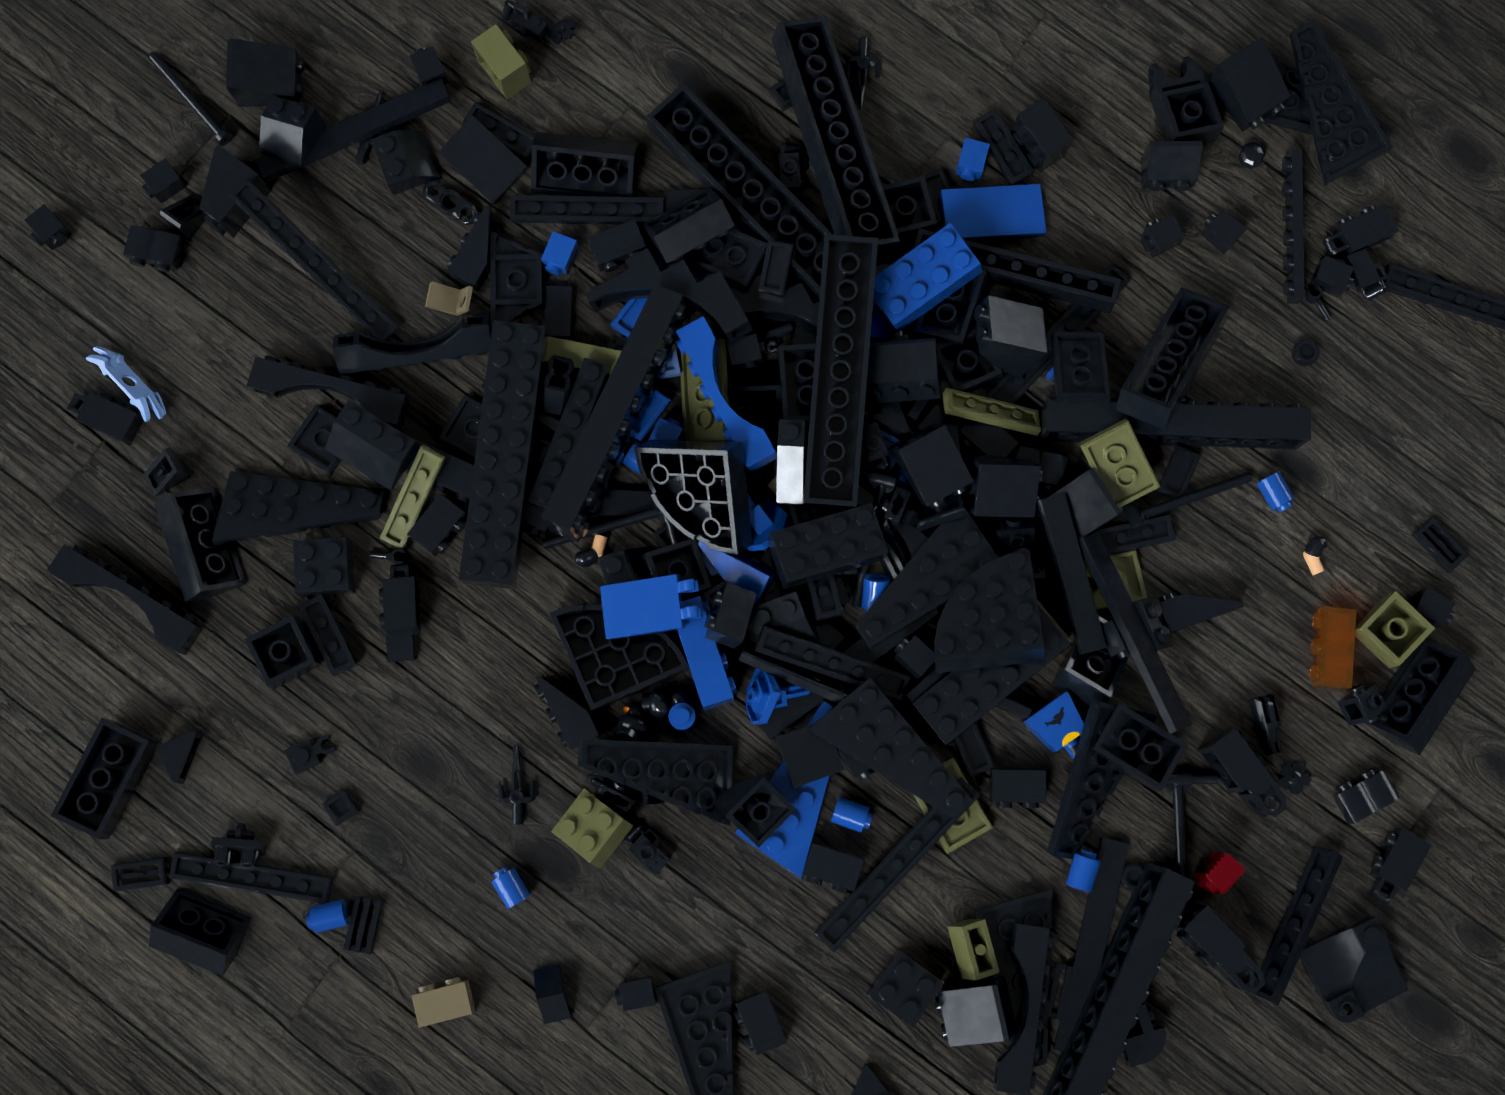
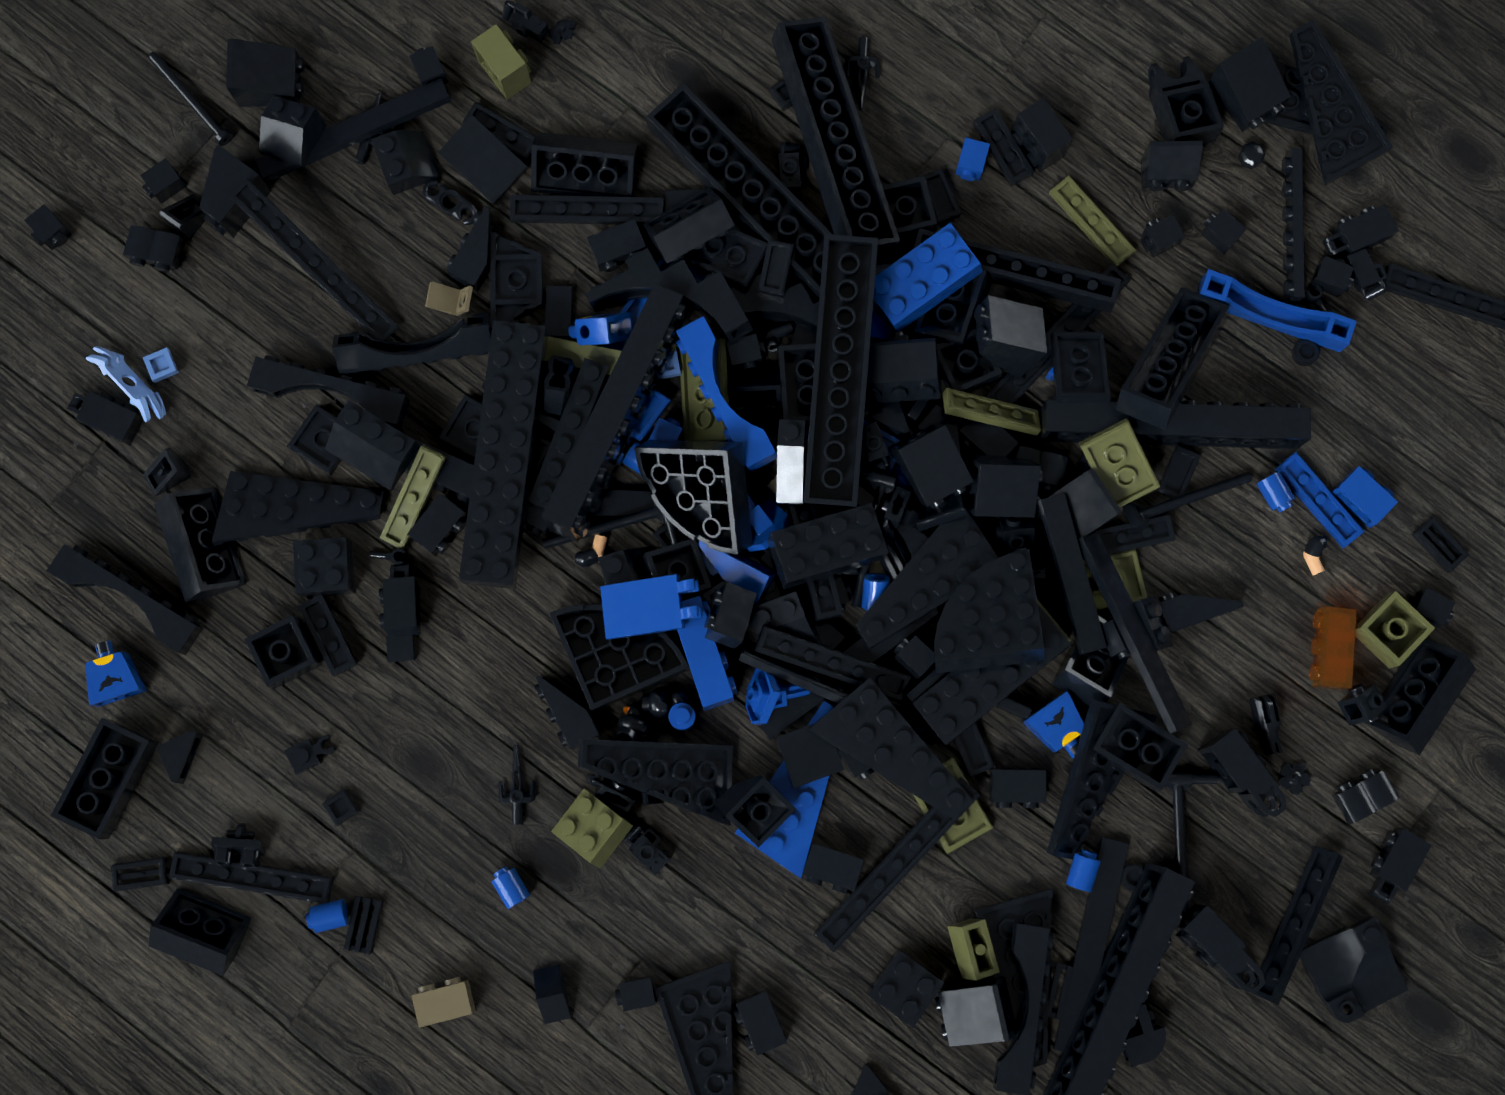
(111, 676): none -> blue torso
(160, 365): none -> medium blue plate
(559, 254): blue brick -> none
(595, 328): none -> blue torso
(851, 815): blue brick -> none
(994, 211): blue tile -> none
(1092, 221): none -> olive tile
(1218, 873): dark red brick -> none
(1316, 326): none -> blue arch
(1319, 500): none -> blue tile
(1365, 496): none -> blue brick

